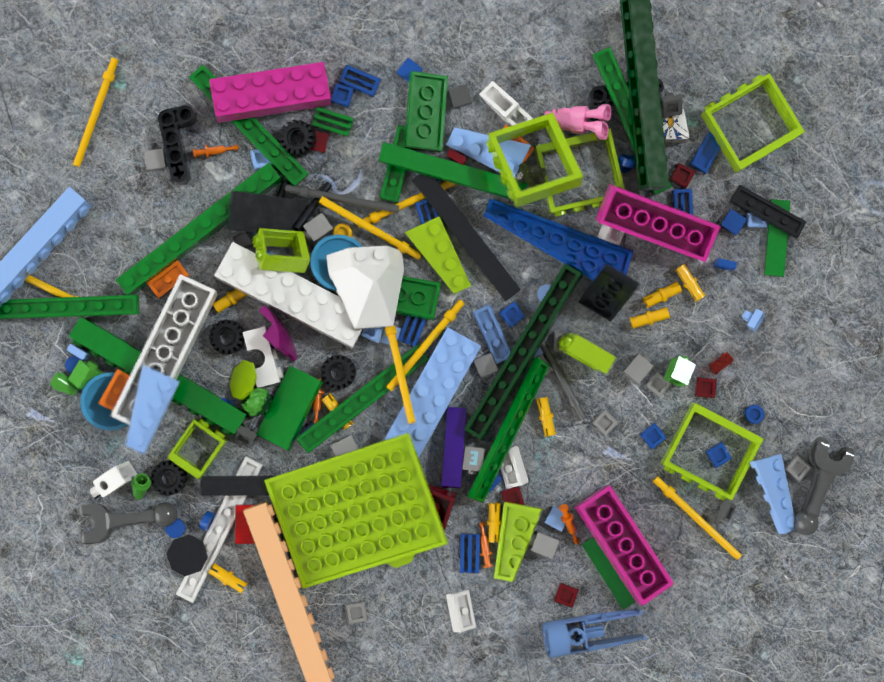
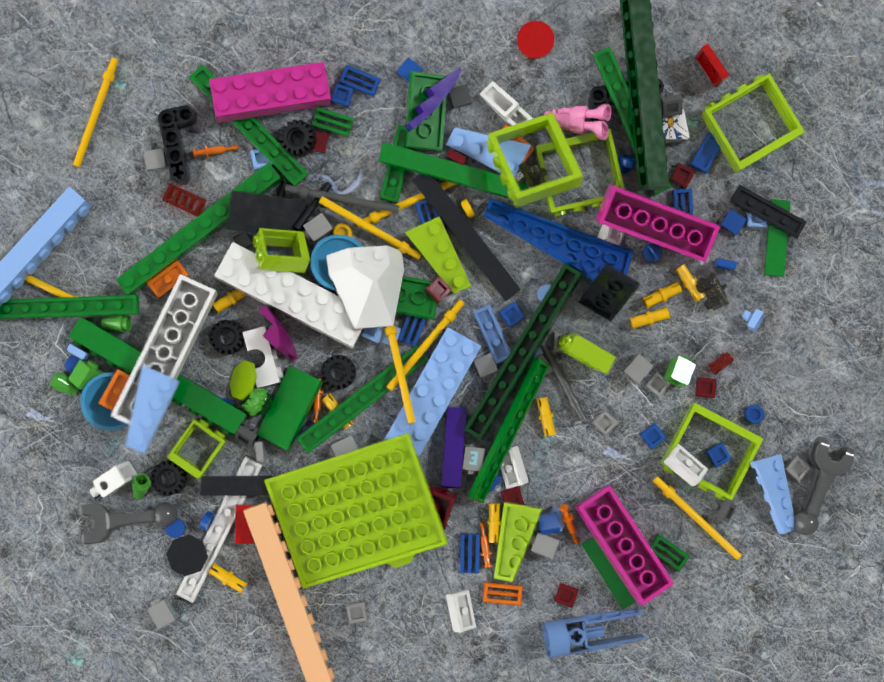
(117, 322): none -> bright green cone
(162, 612): none -> light grey brick
(169, 192): none -> clear red slope
(260, 451): none -> light grey tile
(436, 95): none -> dark purple slope
(438, 289): none -> dark red tile
(467, 208): none -> yellow tile
(503, 593): none -> orange tile
(535, 40): none -> red tile
(549, 523): none -> blue tile
(652, 253): none -> blue tile
(682, 562): none -> green tile
(685, 465): none -> white slope
(711, 65): none -> red tile
(713, 291): none -> clear smoke hips

